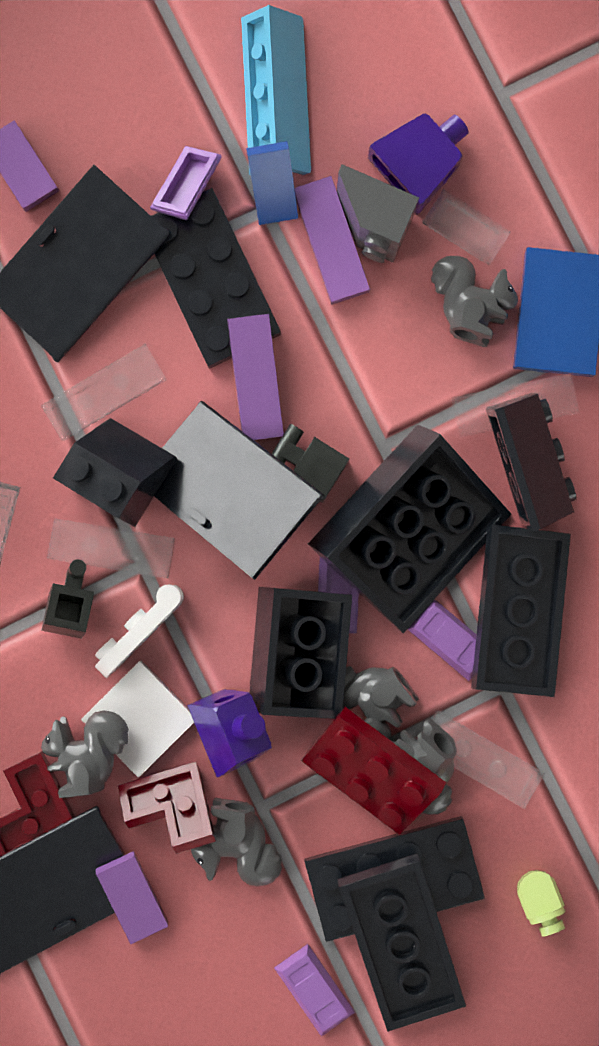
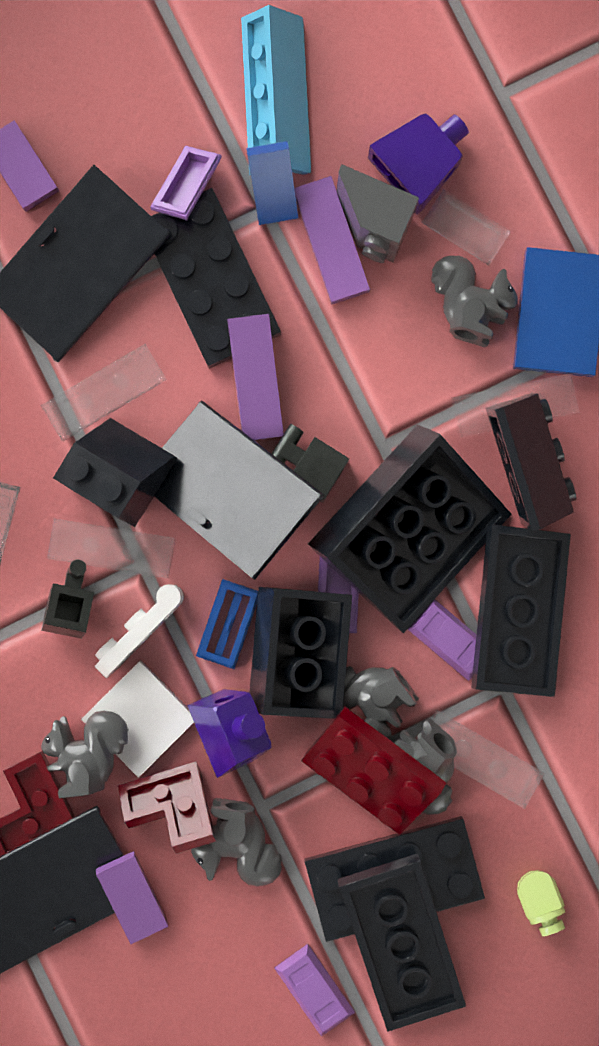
(217, 657): none -> blue tile

